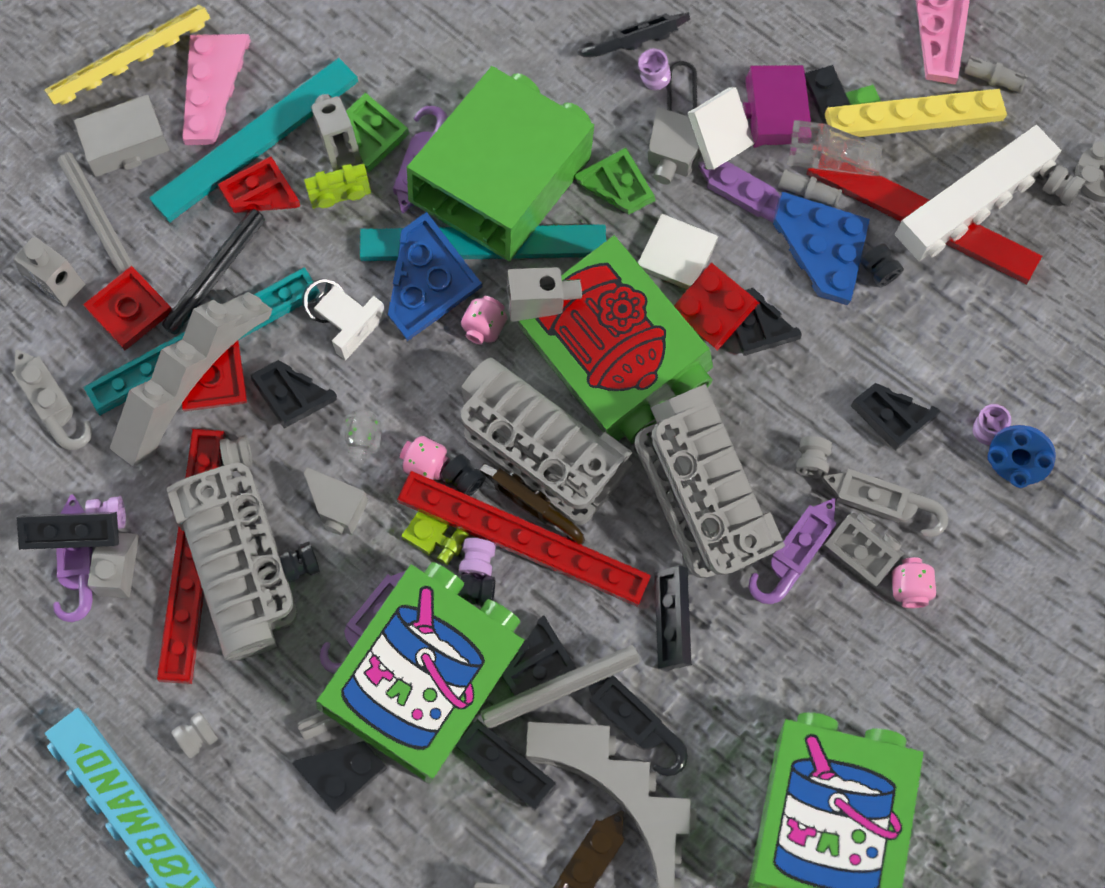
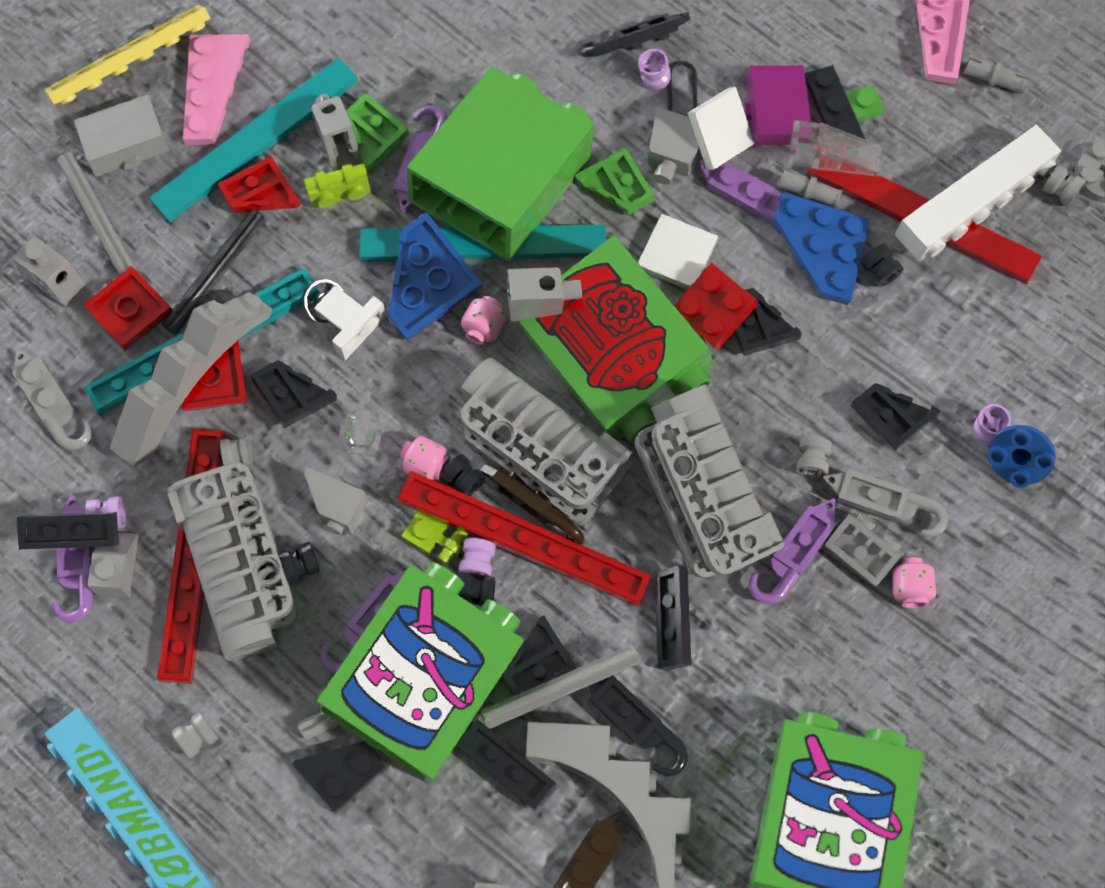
(918, 113): light yellow plate -> none

